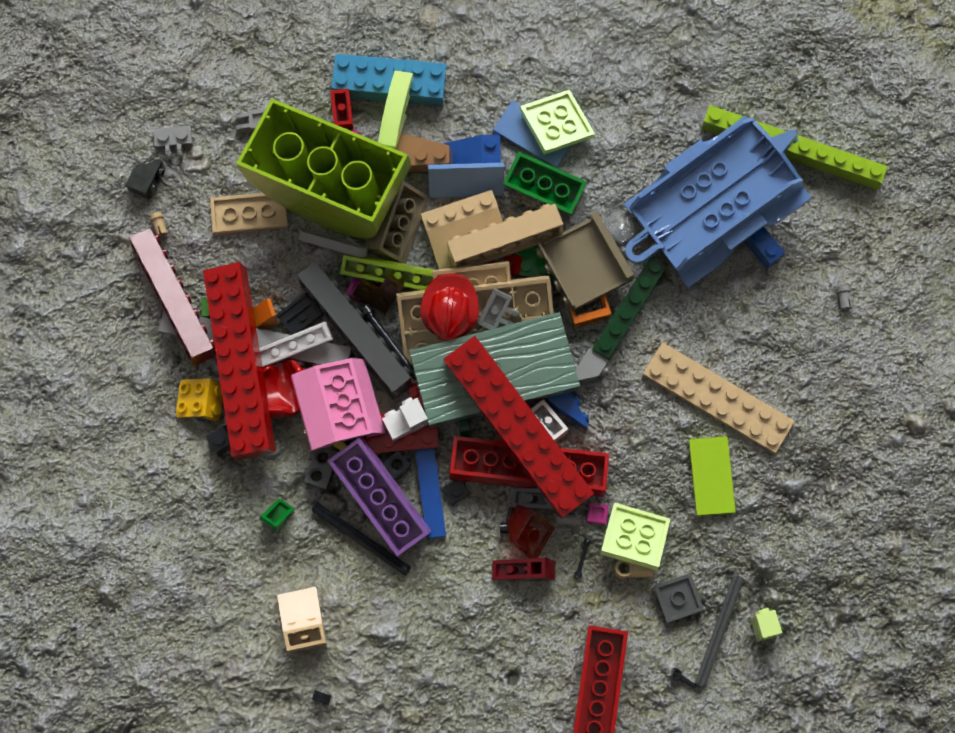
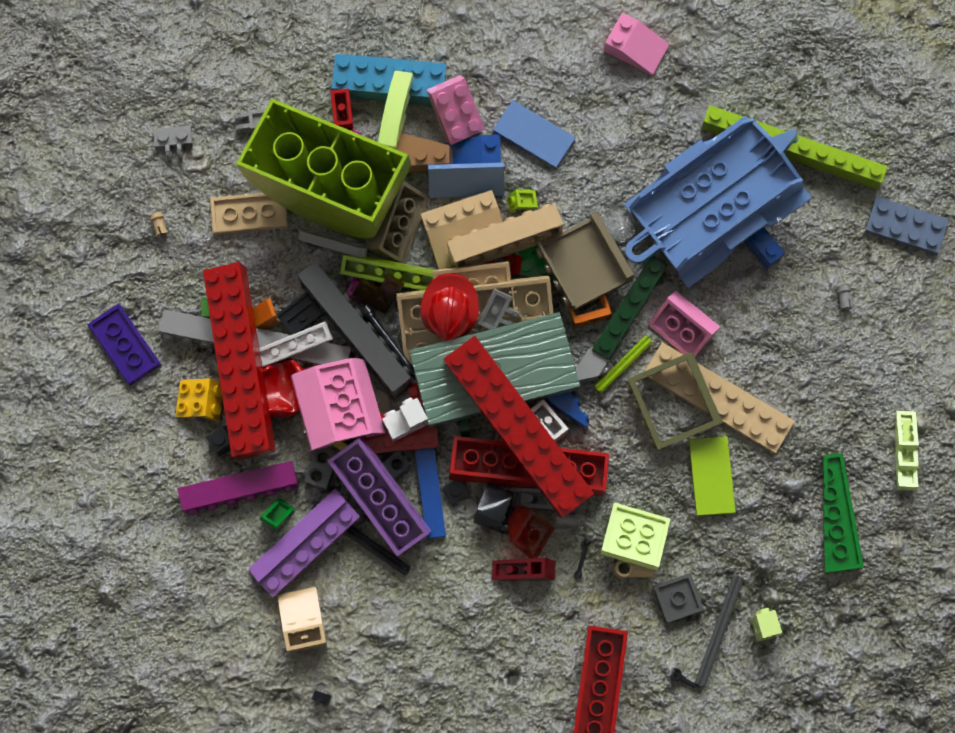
(124, 344): none -> dark purple tile
(145, 177): pearl dark grey slope -> none
(171, 297): brick -> none
(238, 487): none -> magenta brick
(304, 543): none -> medium lavender slope
(455, 109): none -> bright pink brick
(493, 507): none -> black piece
(522, 200): none -> lime bracket
(545, 183): green slope -> none
(556, 122): yellowish green plate -> none
(597, 513): dark pink tile -> none
(623, 364): none -> lime axle
(636, 44): none -> bright pink slope
(640, 405): none -> olive window
(683, 324): none -> bright pink slope
(839, 526): none -> green wing
(906, 225): none -> sand blue plate
(906, 450): none -> yellowish green slope

